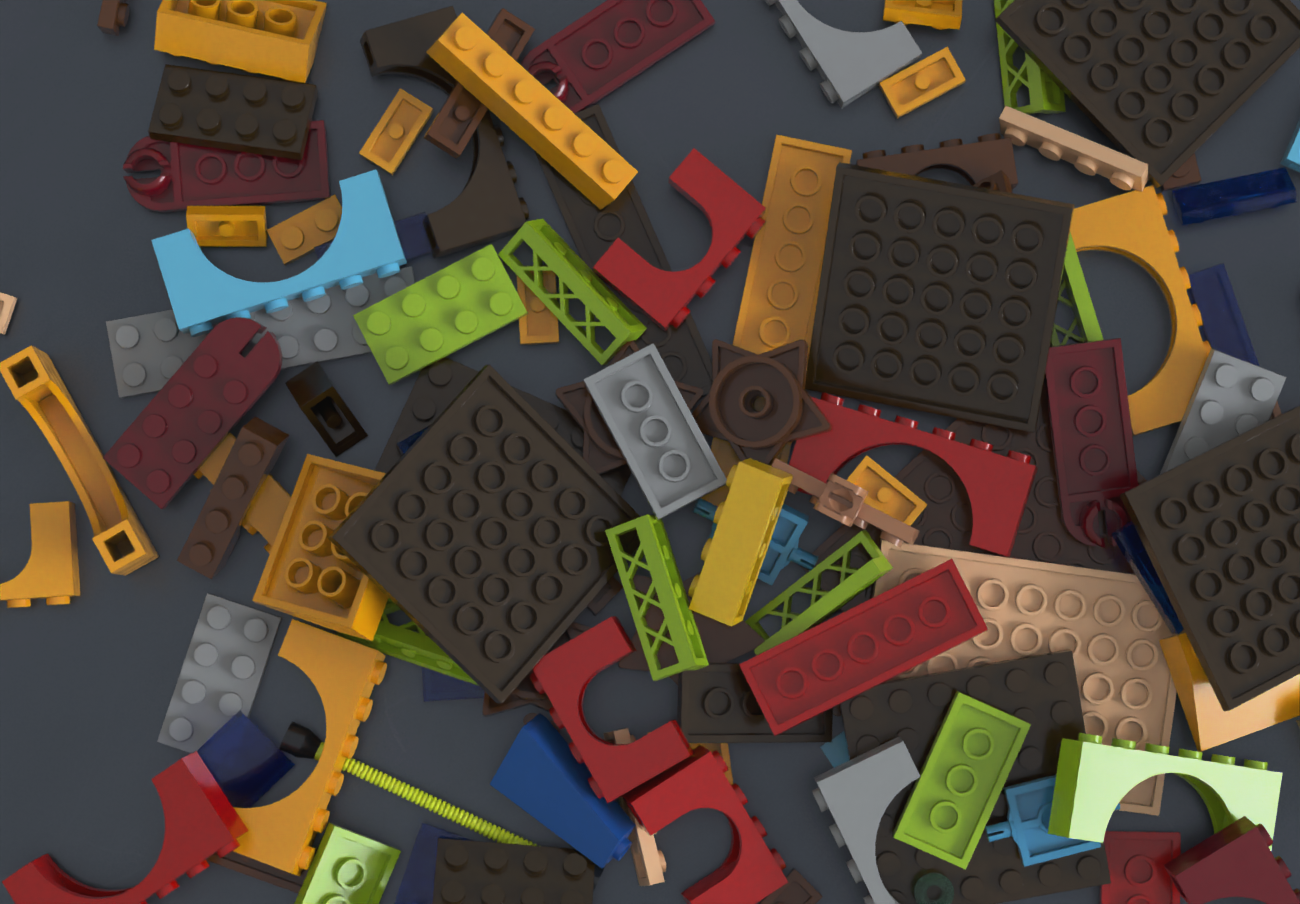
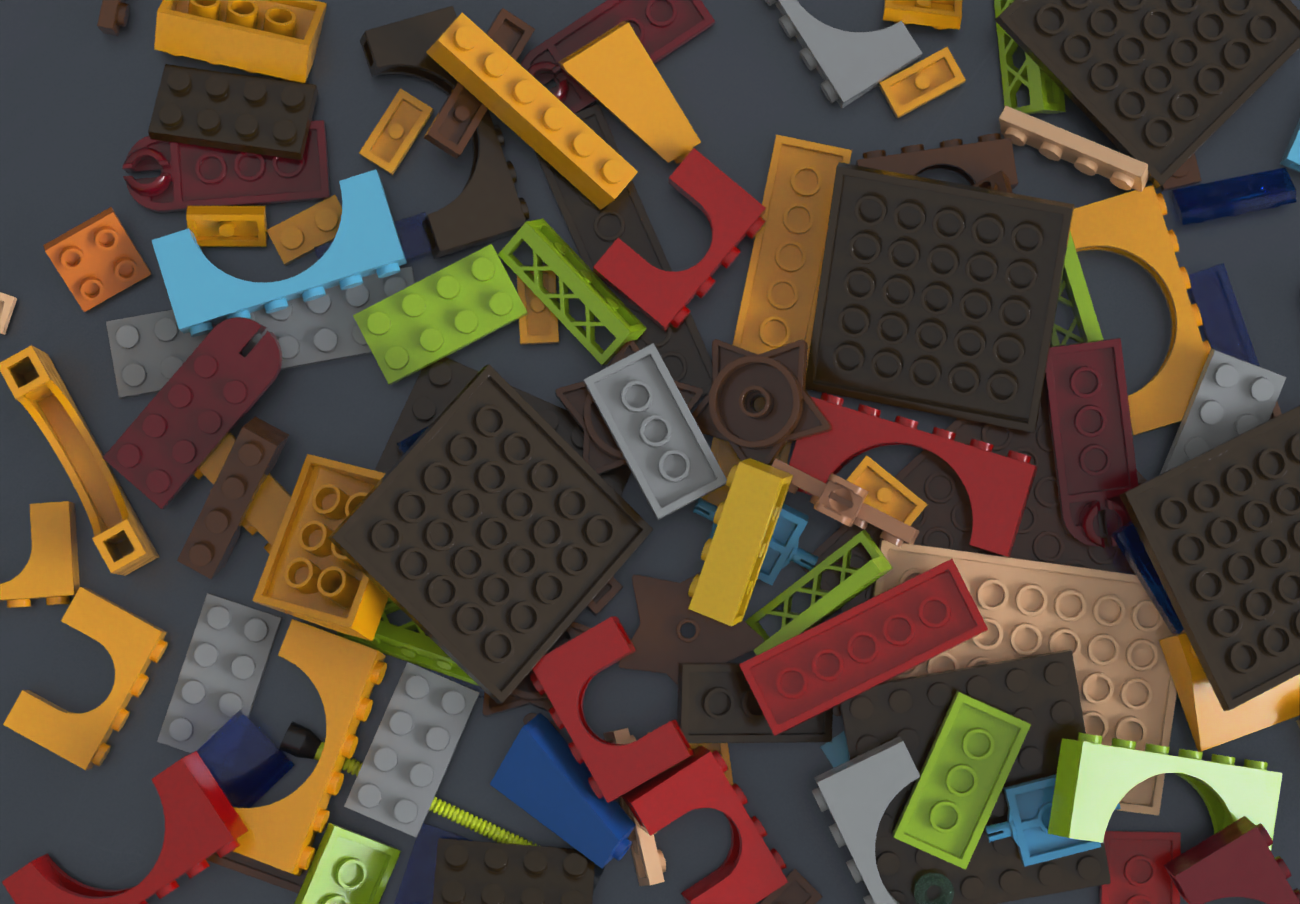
(97, 259): none -> orange plate
(132, 647): none -> light orange arch
(326, 409): dark brown slope -> none
(411, 749): none -> light grey plate
(630, 87): none -> light orange slope
(670, 592): lime fence -> none

